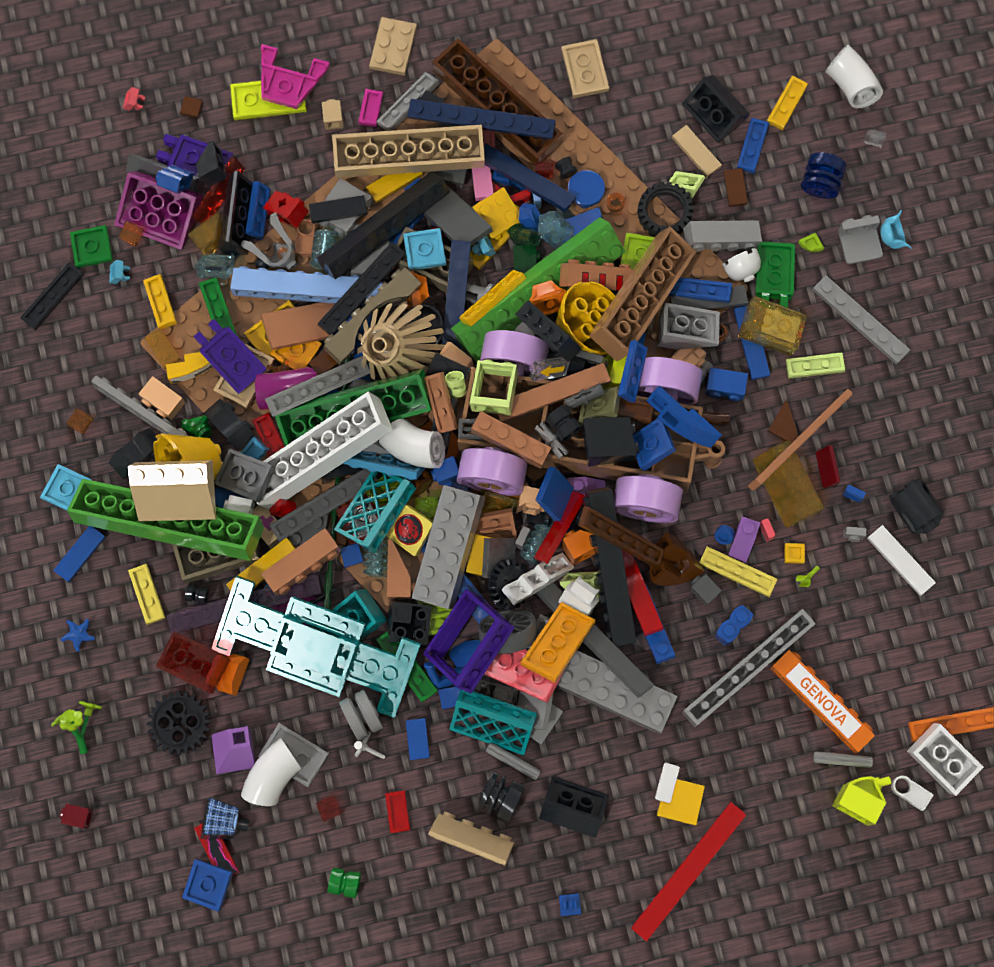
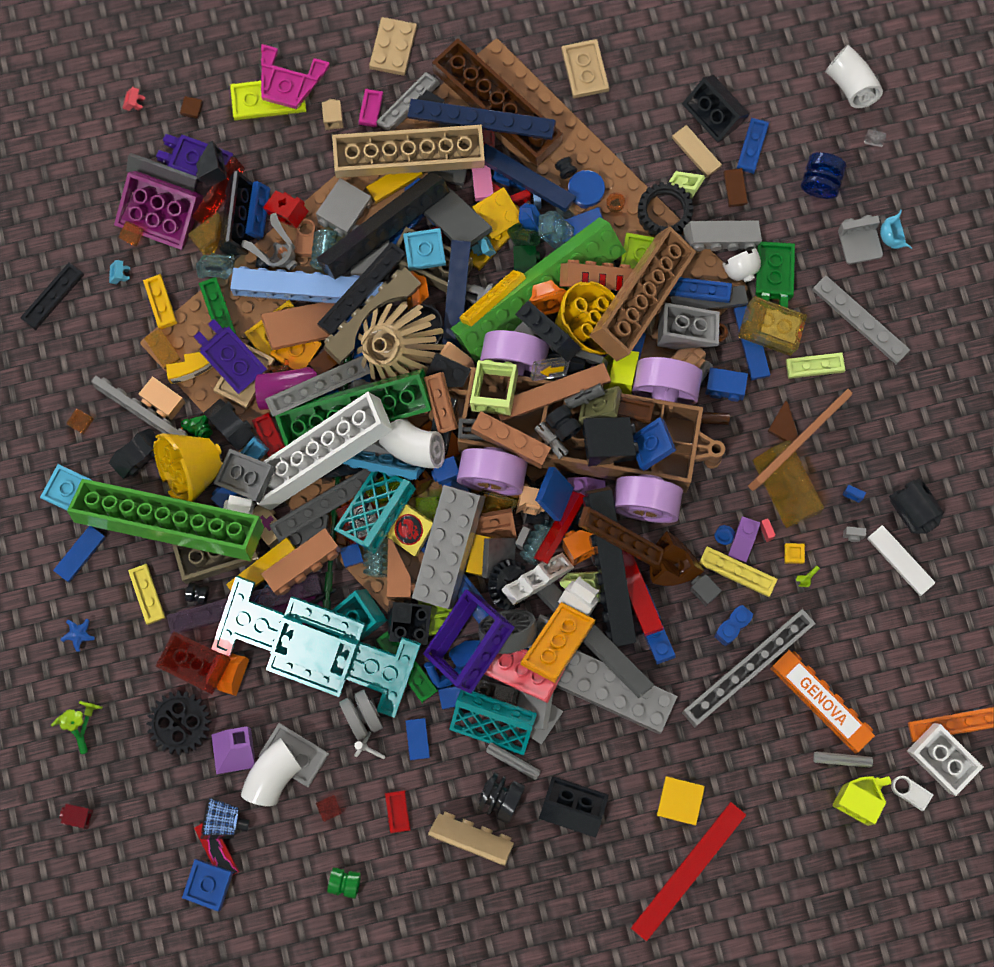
(91, 246): green tile -> none
(173, 490): tan slope -> none
(174, 179): blue brick -> none
(282, 508): red tile -> none
(338, 209): black tile -> none
(456, 384): yellowish green wheel -> none
(544, 169): clear red plate -> none
(569, 904): blue tile -> none
(632, 371): blue tile -> none
(667, 782): white sticker -> none
(681, 421): blue slope -> none
(787, 103): yellow tile -> none
(811, 243): lime tile -> none
(828, 467): dark red slope -> none

